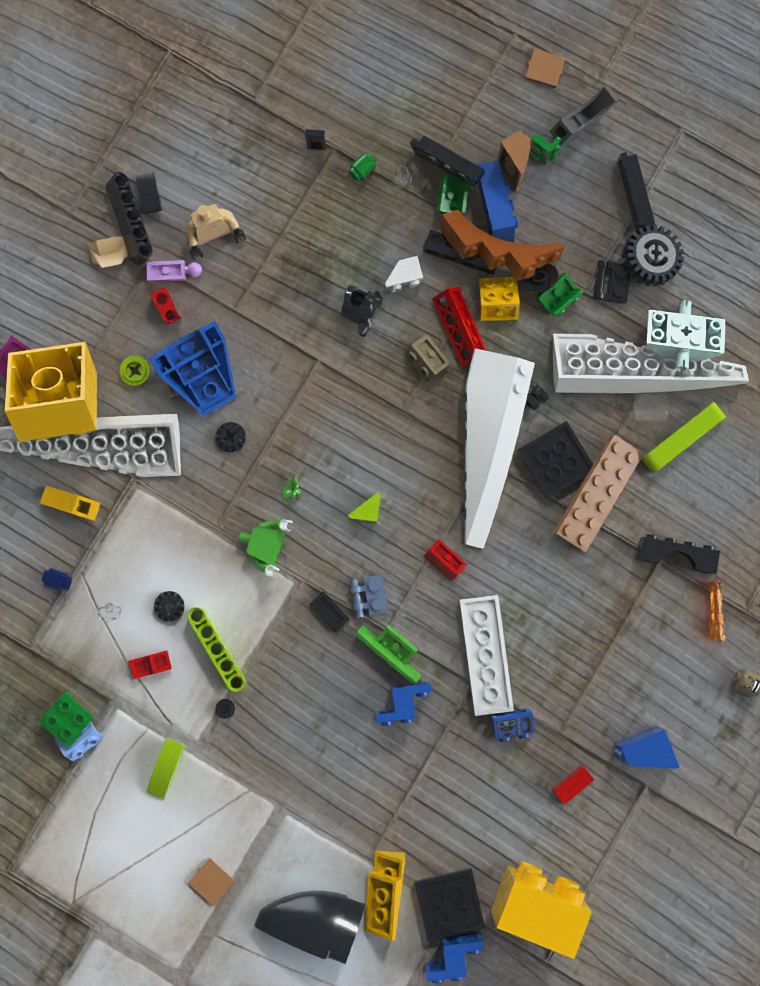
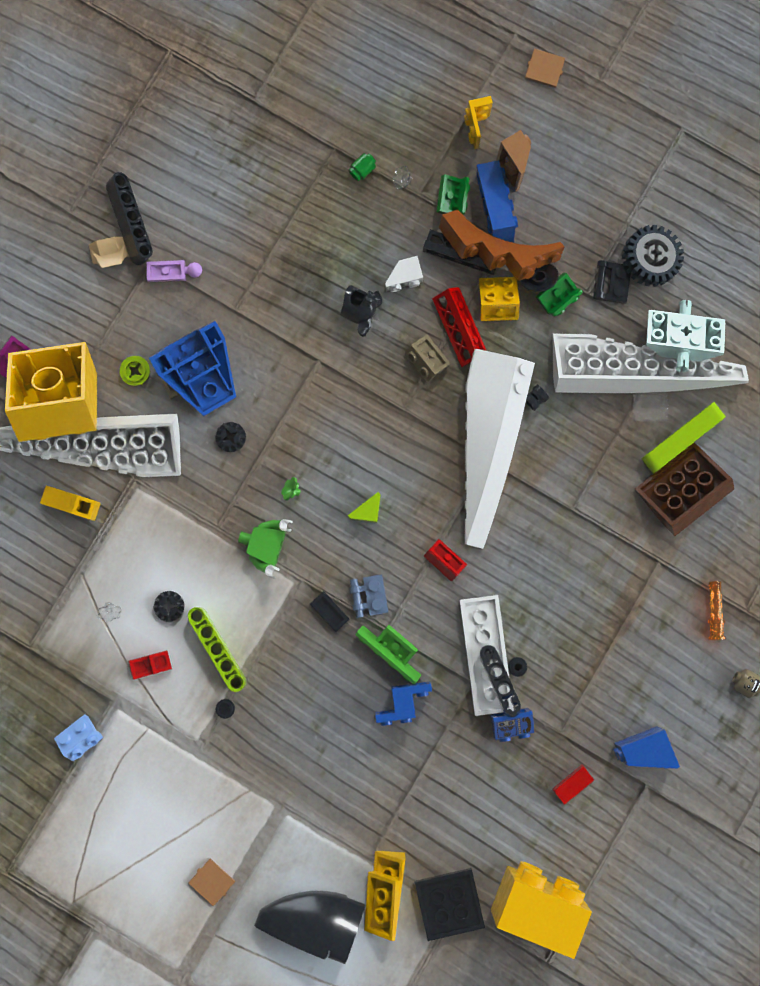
(56, 580): clear blue brick -> none
(66, 719): green bracket -> none
(148, 193): black slope -> none
(165, 305): red leg -> none
(165, 767): lime slope -> none
(209, 224): tan torso -> none
(315, 139): black tile -> none
(447, 160): black fence -> none
(454, 958): blue bracket -> none
(477, 110): none -> yellow bracket
(503, 679): none -> black beam
(511, 664): none -> black plate
(542, 150): green bracket -> none
(556, 459): black plate -> none
(584, 117): dark grey arch -> none
(598, 493): medium nougat plate -> none
(635, 190): black fence -> none
(685, 488): none -> reddish brown slope
(701, 559): black arch -> none

